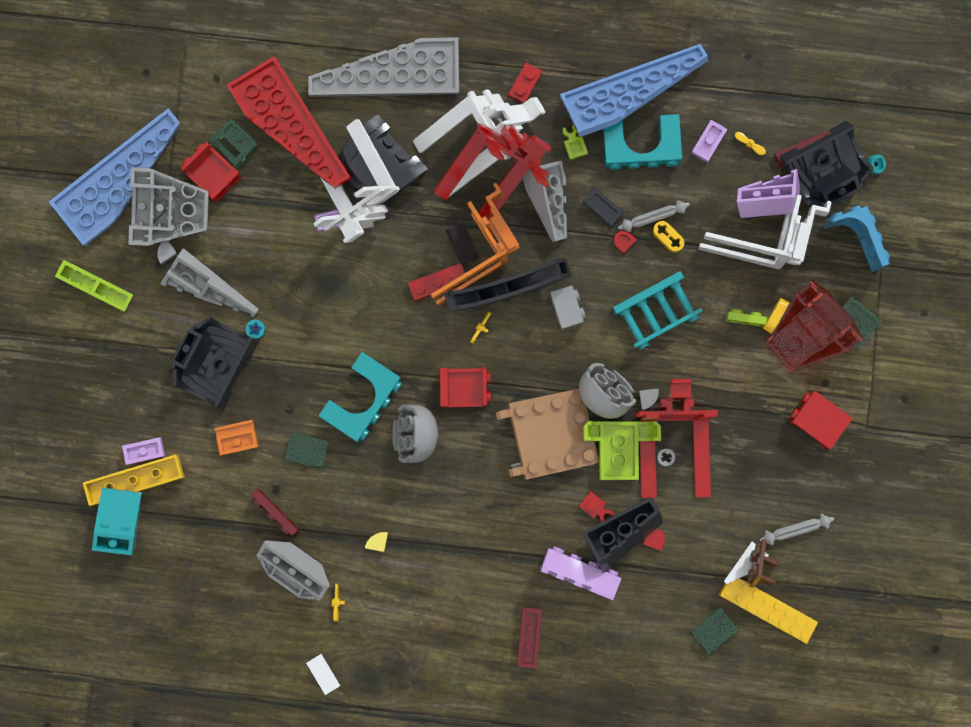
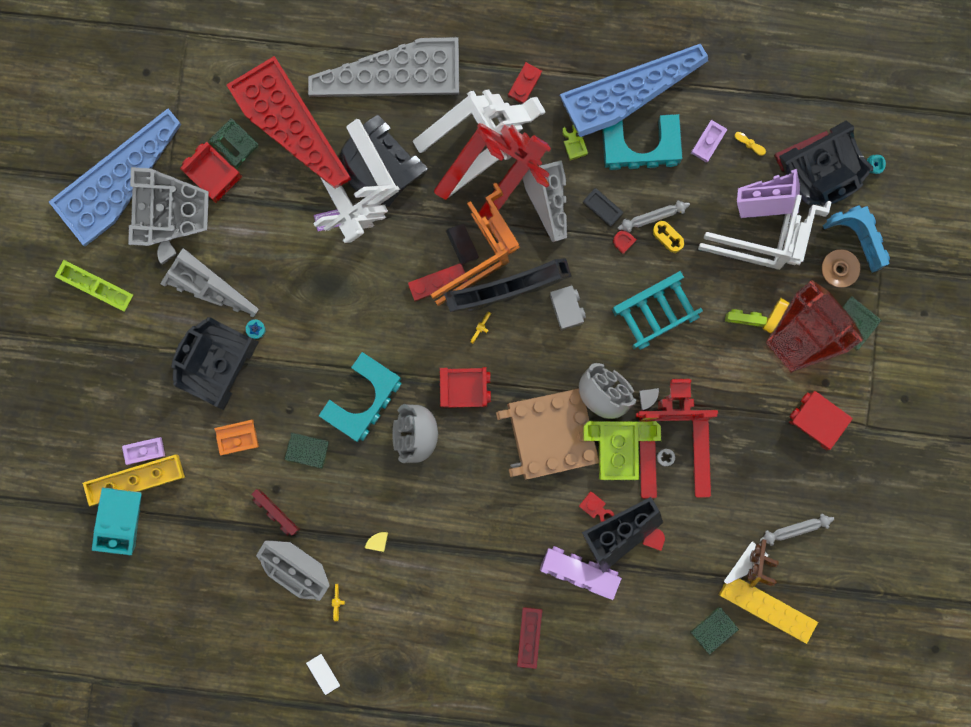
(849, 265): none -> medium nougat dish

